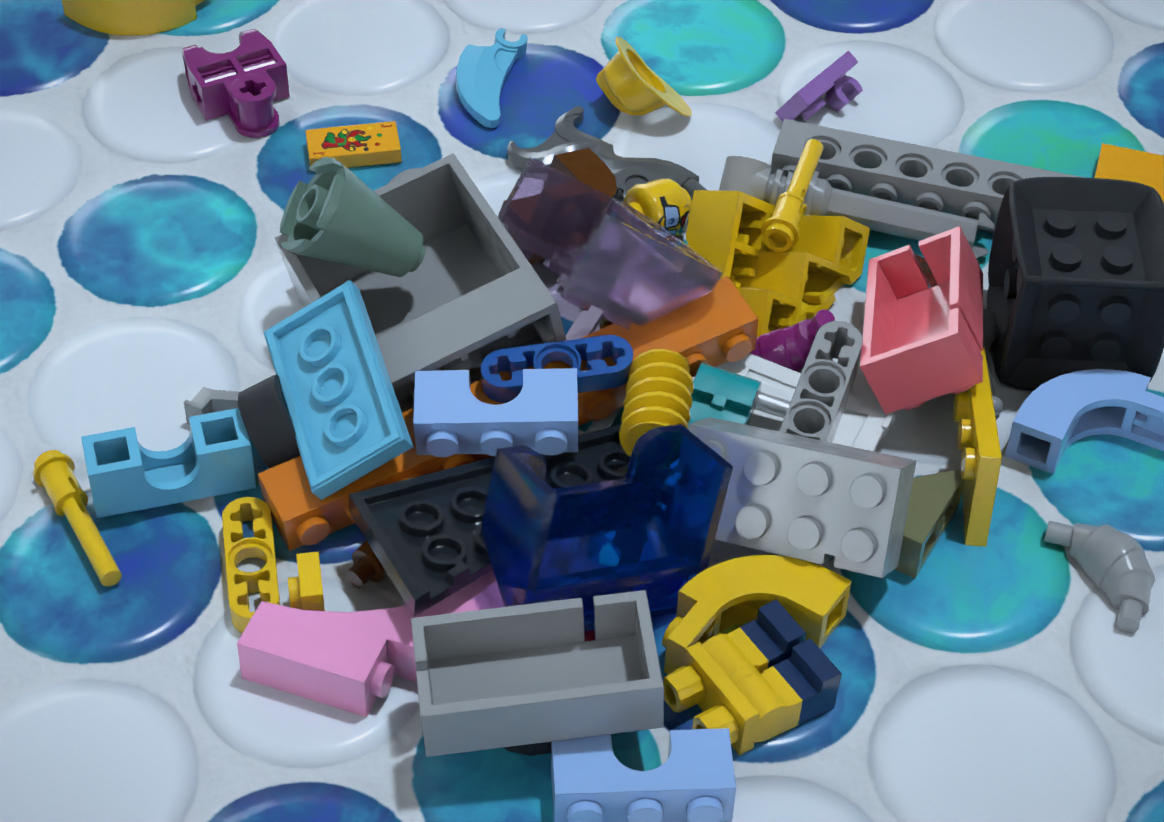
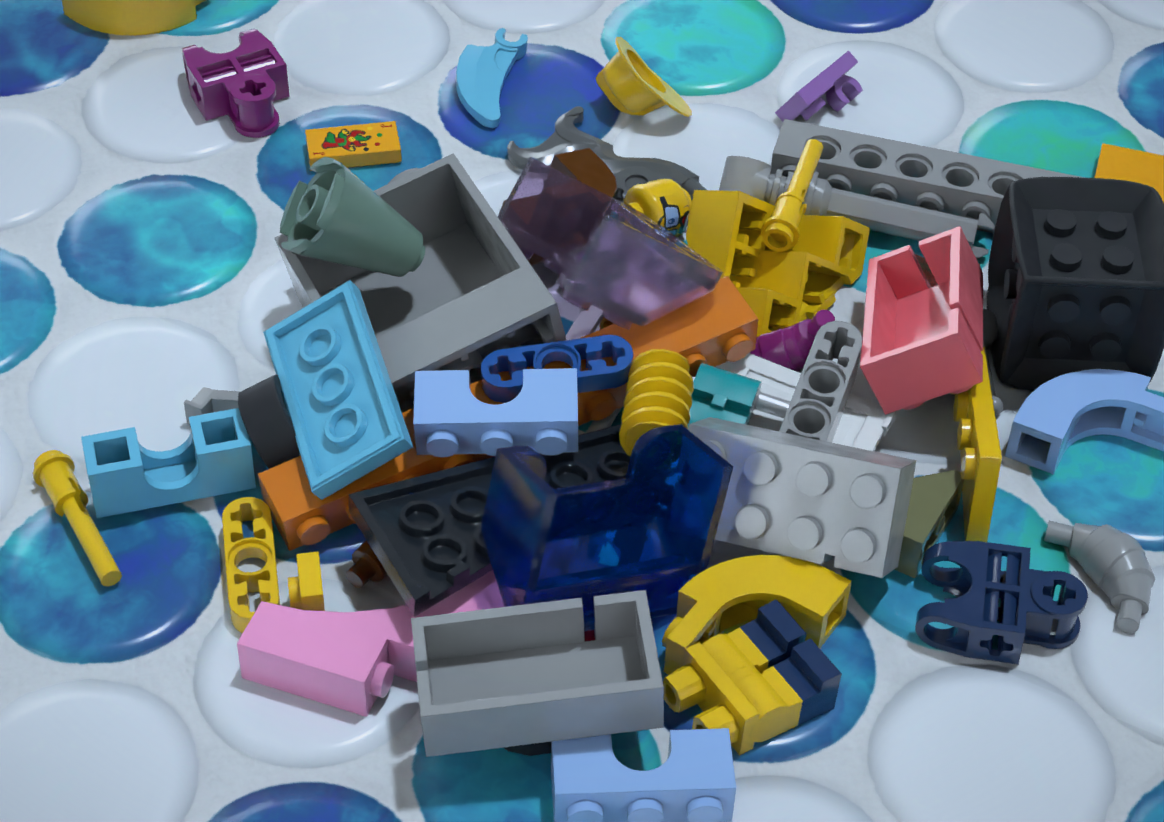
(978, 584): none -> dark blue piece

